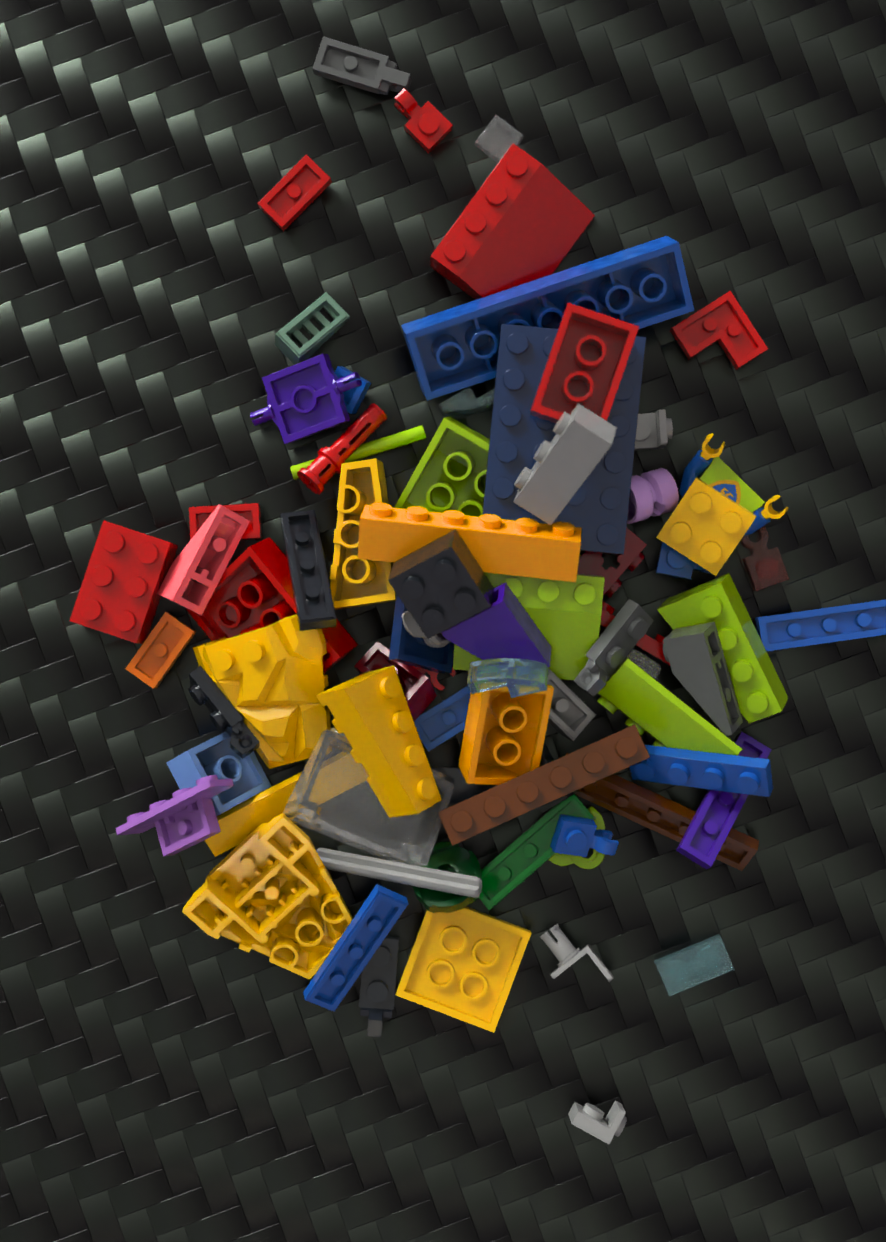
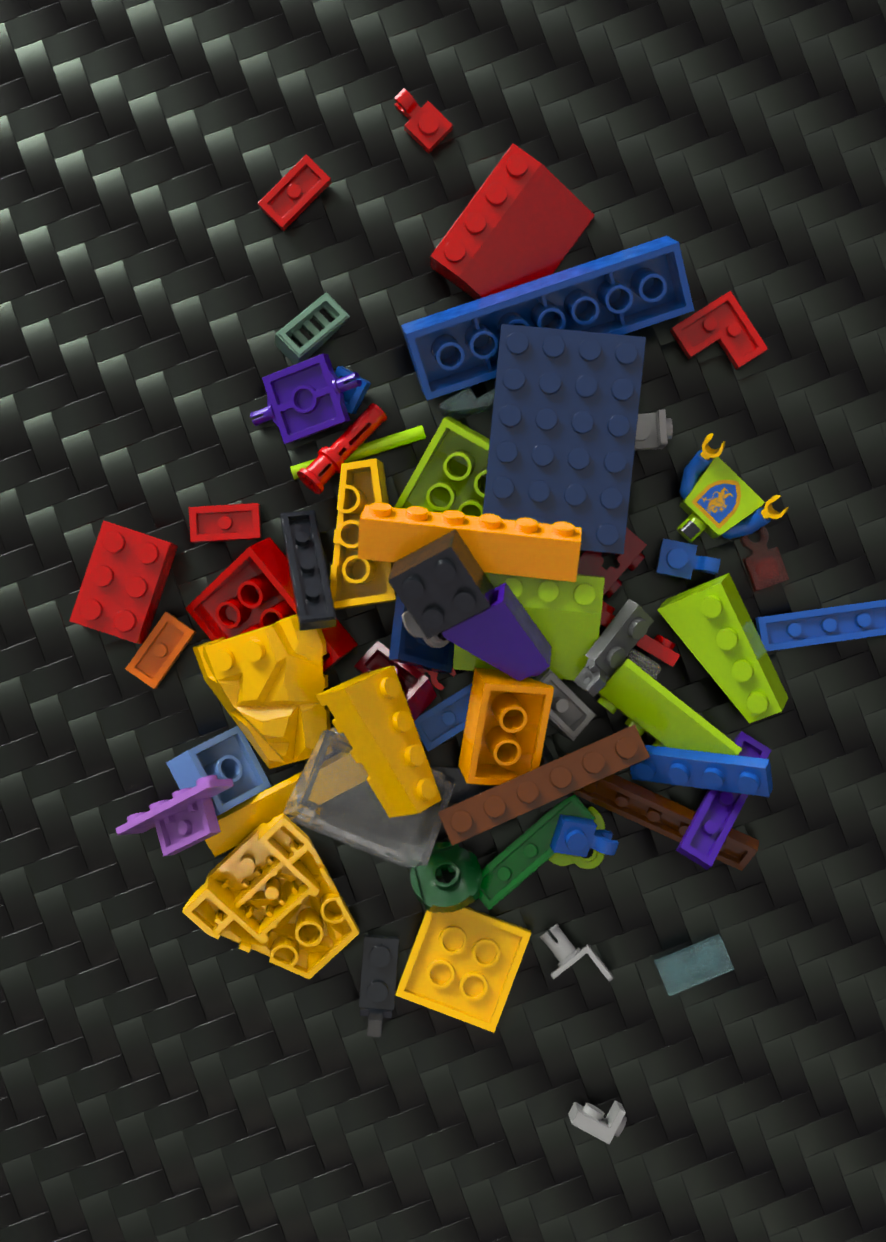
(203, 560): coral slope -> none
(223, 713): black hinge -> none
(355, 948): blue tile -> none
(359, 68): dark grey hinge -> none
(401, 872): light grey axle -> none
(498, 138): clear tile -> none
(518, 675): clear light blue slope -> none
(563, 463): light grey brick -> none
(584, 364): red brick -> none
(652, 495): lavender wheel -> none
(703, 671): dark grey slope -> none
(706, 526): yellow plate -> none

